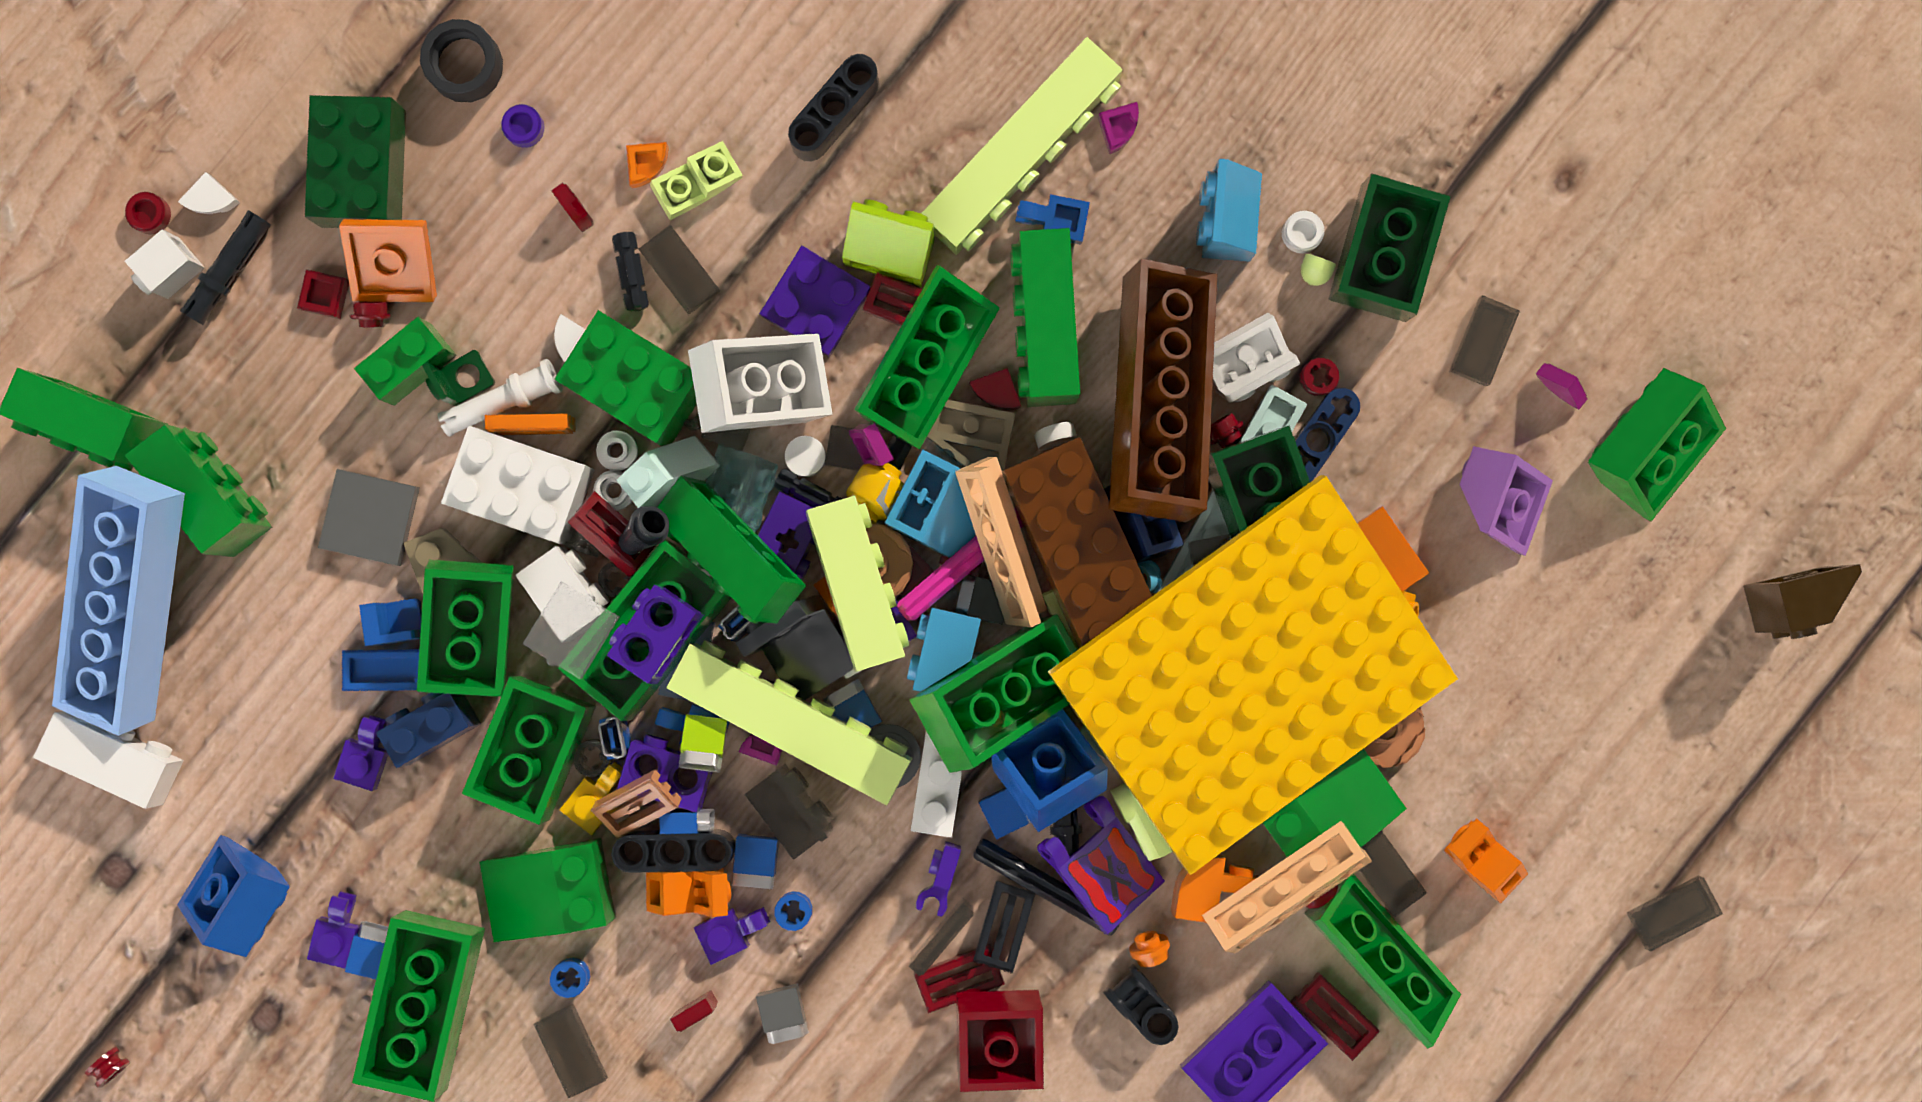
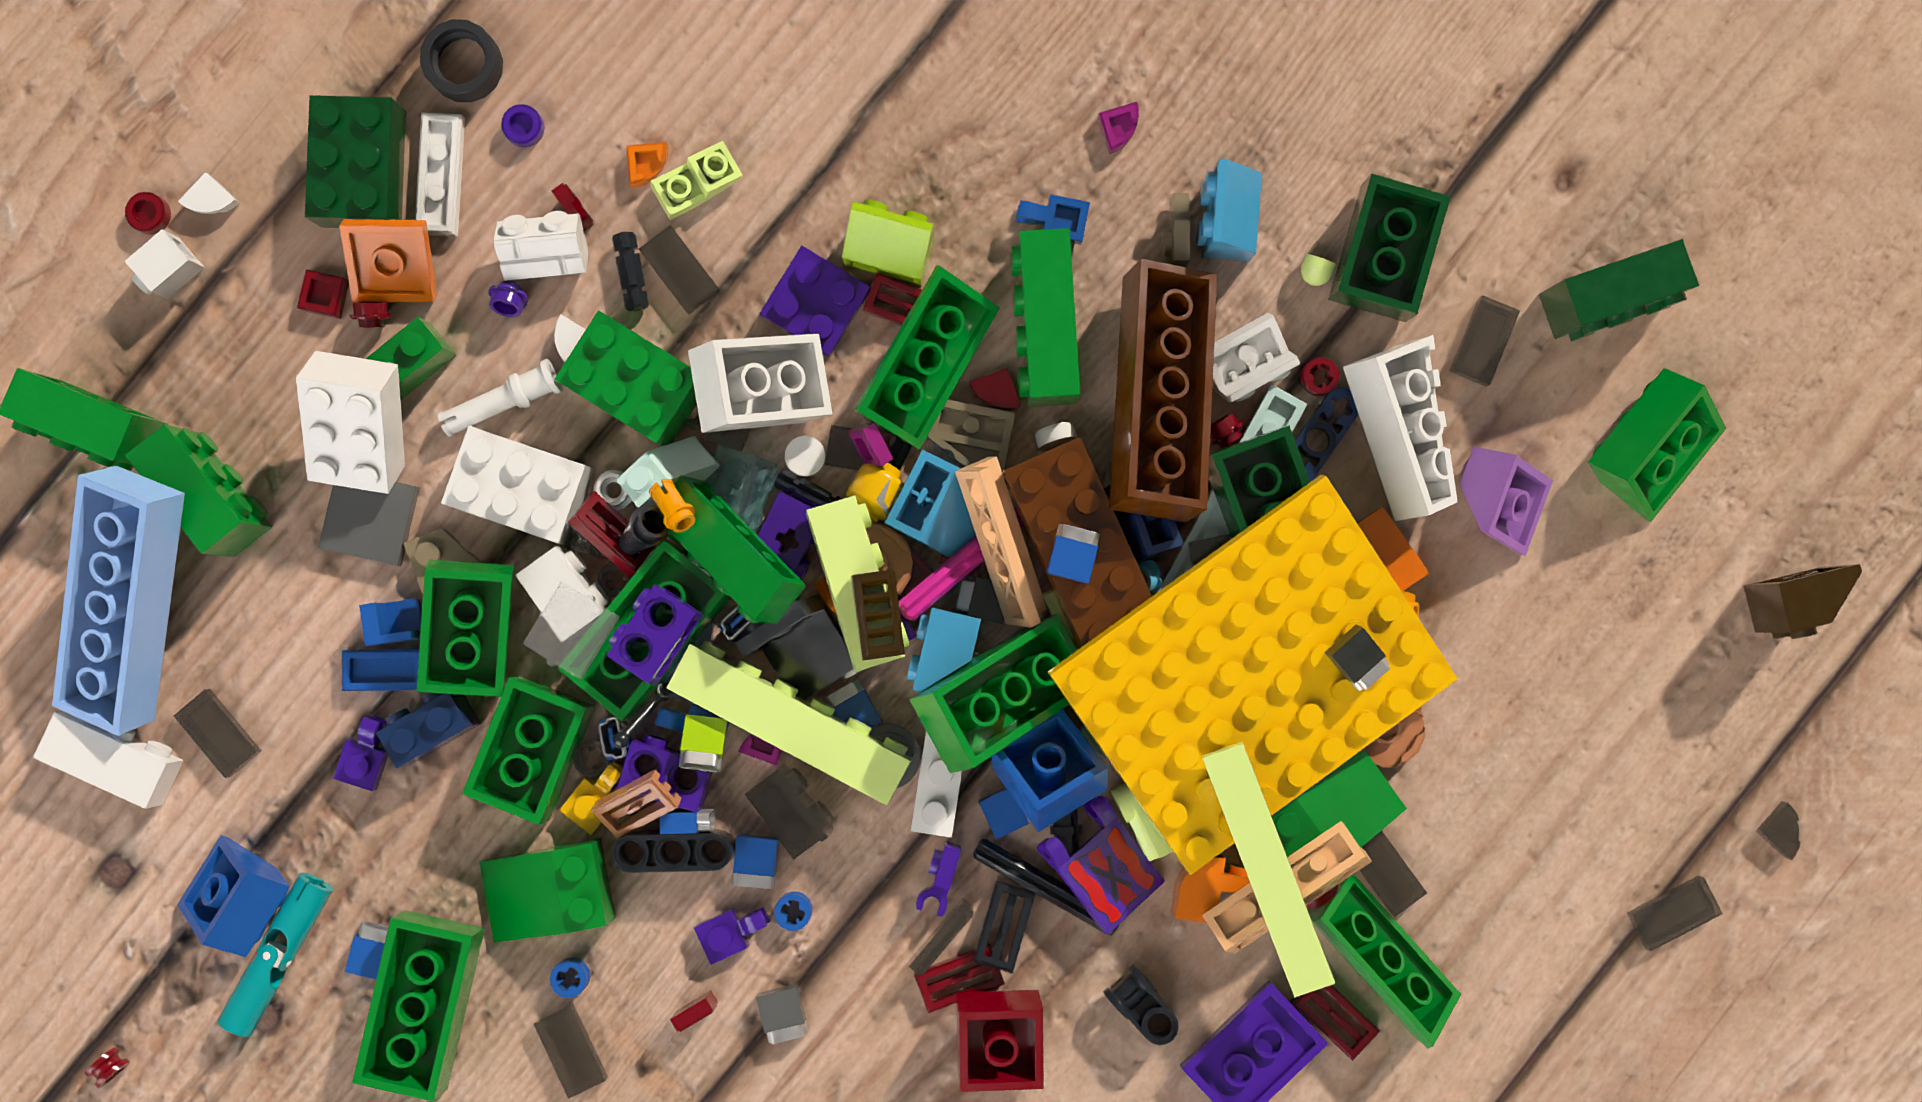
(217, 733): none -> clear smoke tile
(224, 269): black pin -> none
(267, 970): none -> teal piece
(335, 934): dark purple plate -> none
(351, 421): none -> white brick
(440, 172): none -> white tile
(444, 381): dark green bracket -> none
(507, 299): none -> dark purple plate
(530, 424): orange tile -> none
(541, 246): none -> white brick
(621, 739): none -> black hinge
(629, 455): white plate -> none
(677, 514): none -> light orange pin
(688, 893): orange brick -> none
(835, 89): black beam -> none
(872, 579): none -> dark brown slope
(1023, 145): yellowish green brick -> none
(1073, 553): none -> blue piece
(1150, 949): orange plate -> none
(1177, 241): none -> dark tan plate
(1268, 869): none -> yellowish green tile
(1303, 232): white tile -> none
(1358, 658): none -> pearl dark grey piece
(1404, 427): none -> white wedge
(1485, 860): orange brick -> none
(1562, 385): magenta tile -> none
(1619, 291): none -> dark green brick
(1782, 830): none -> clear smoke tile

